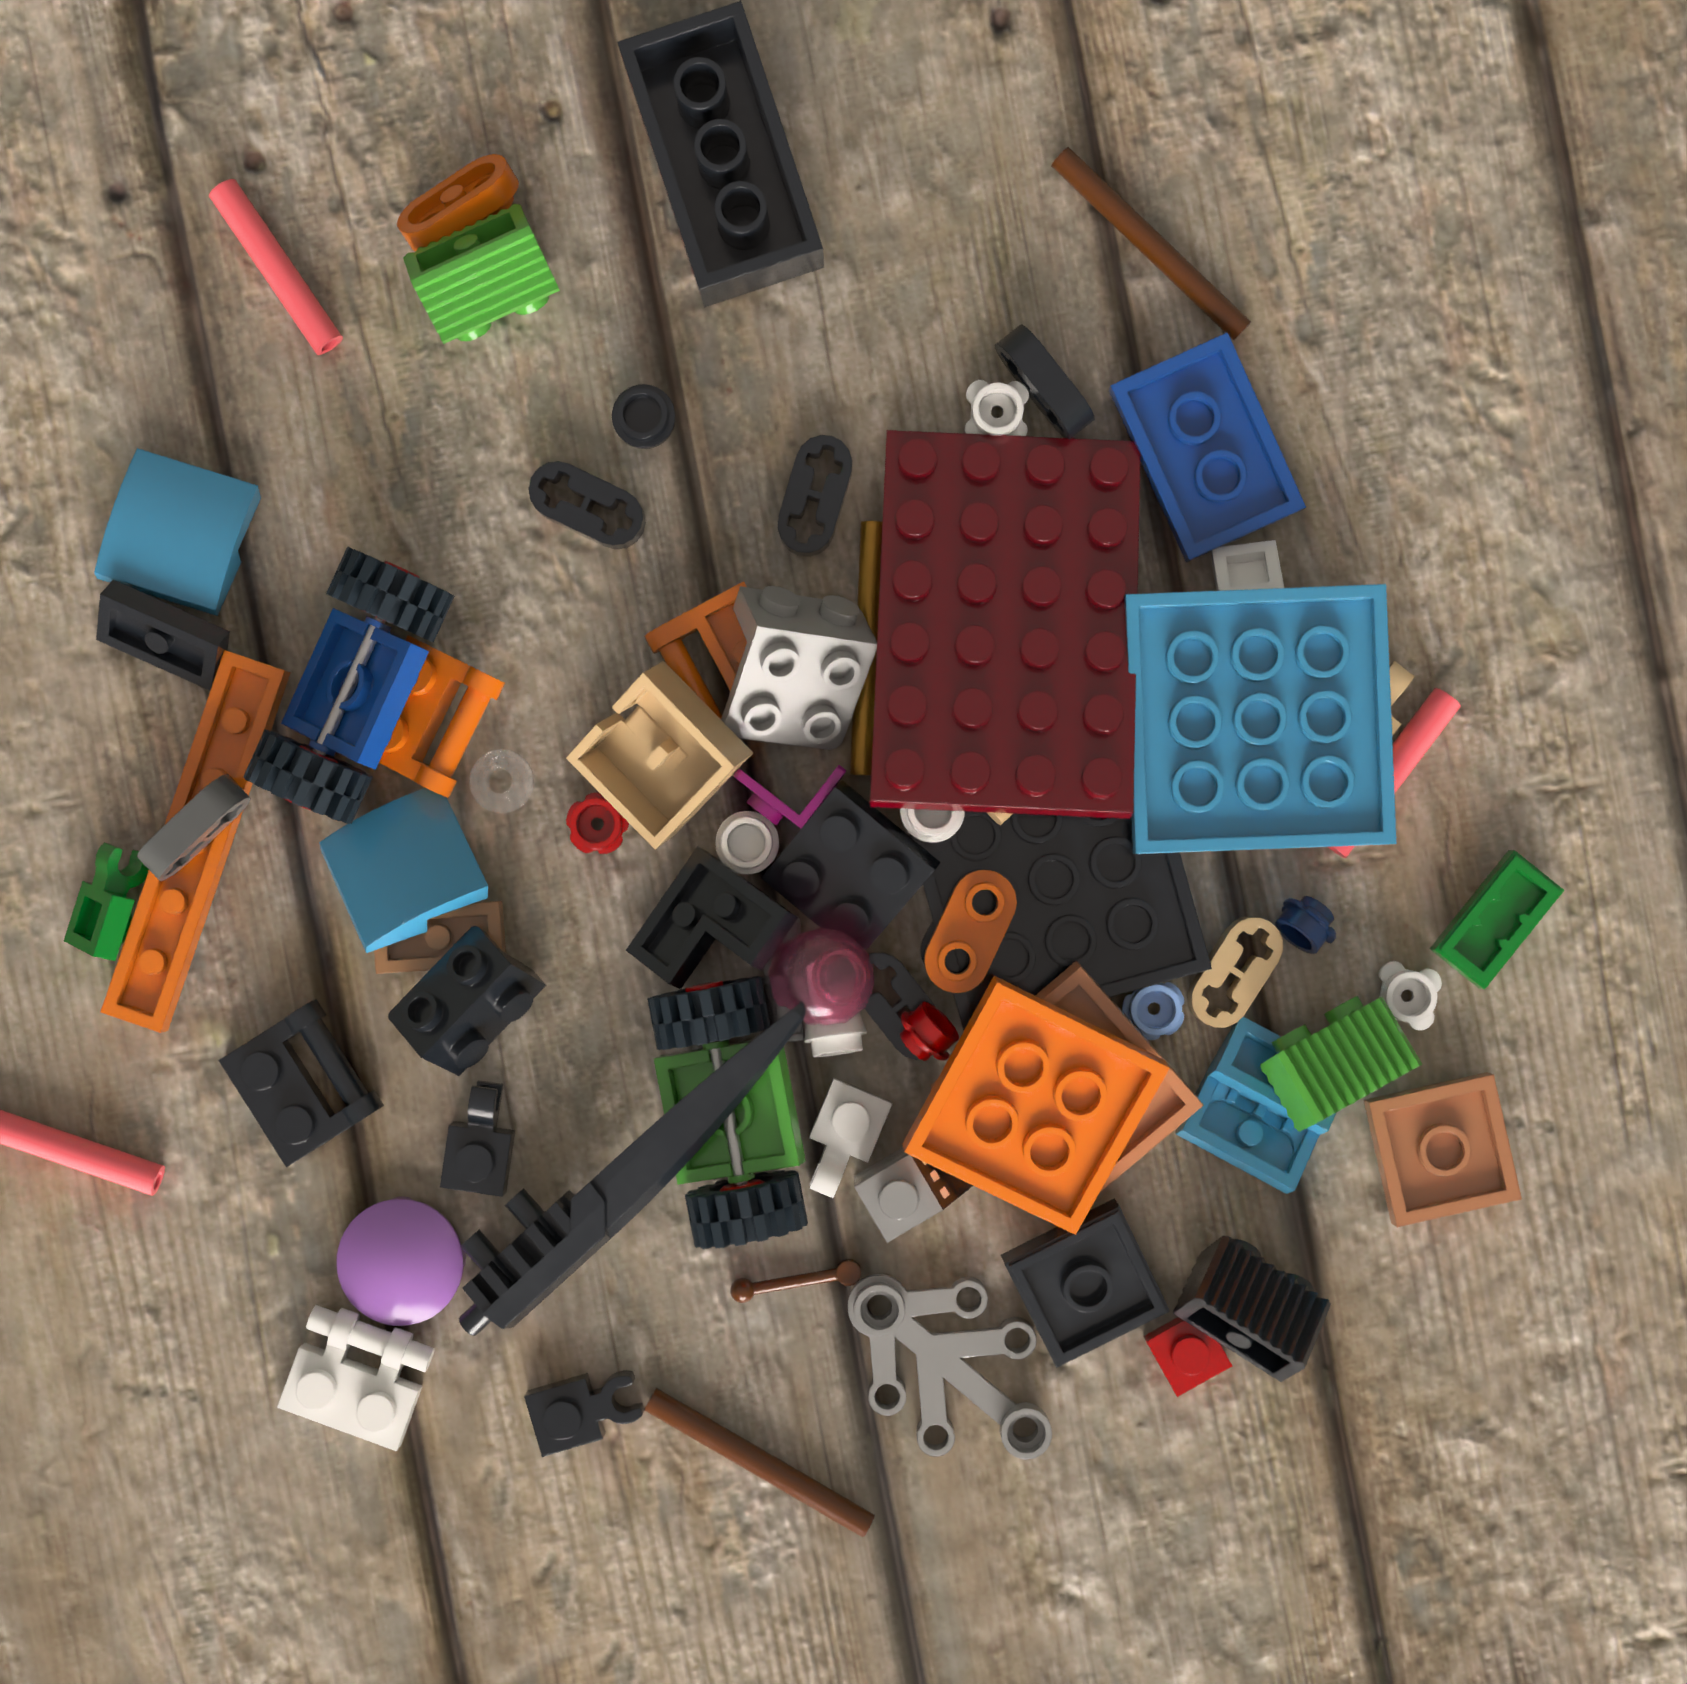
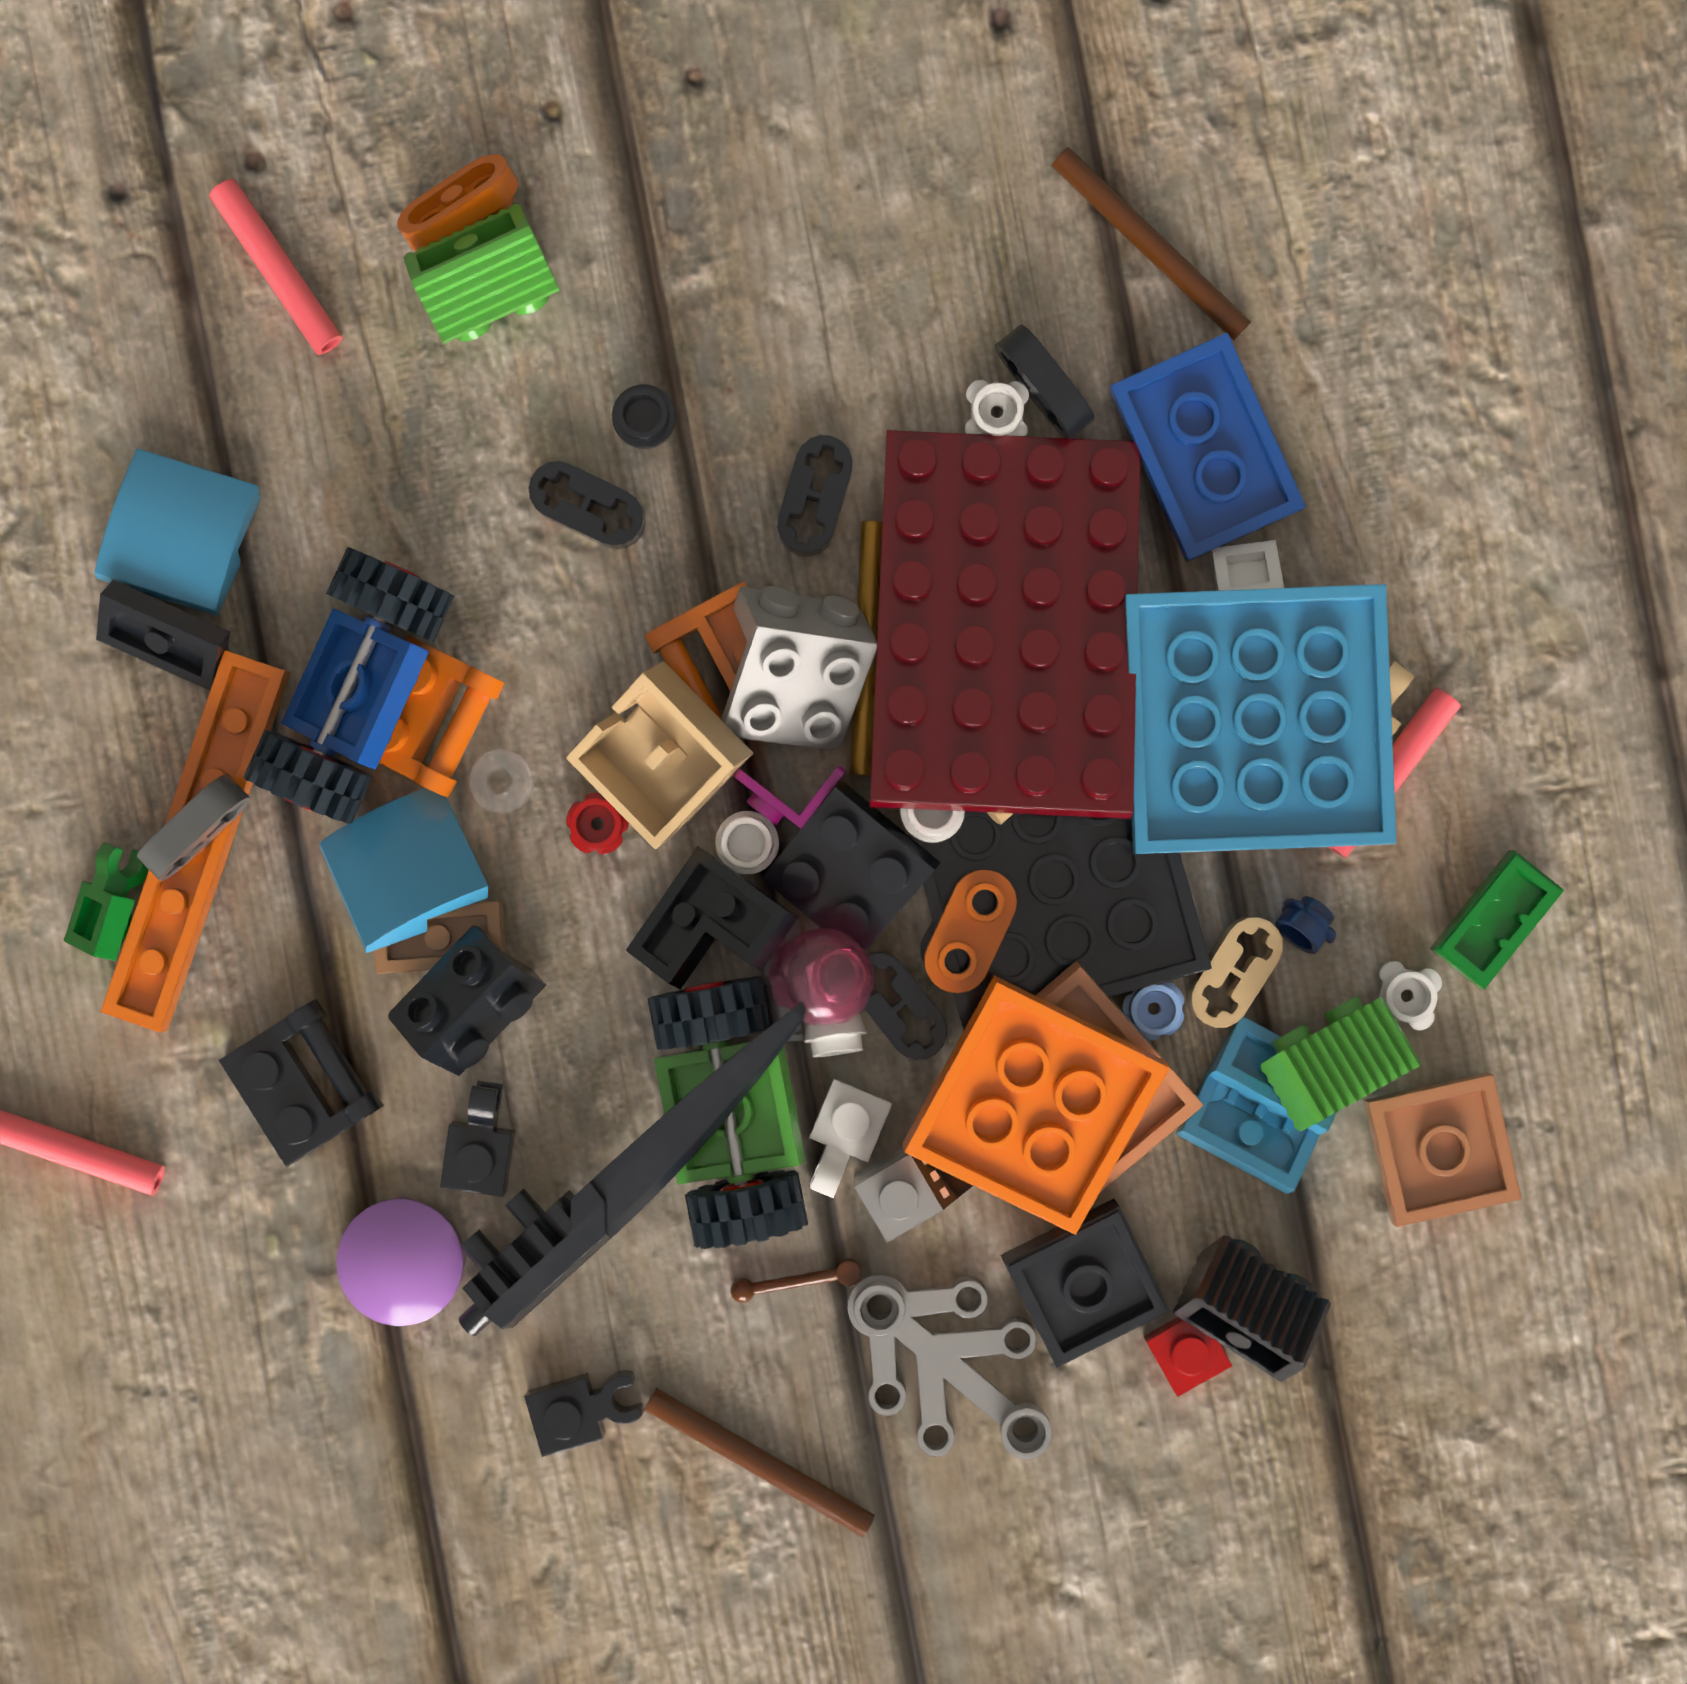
(351, 1394): white plate -> none
(722, 153): black brick -> none
(928, 1032): red plate -> none

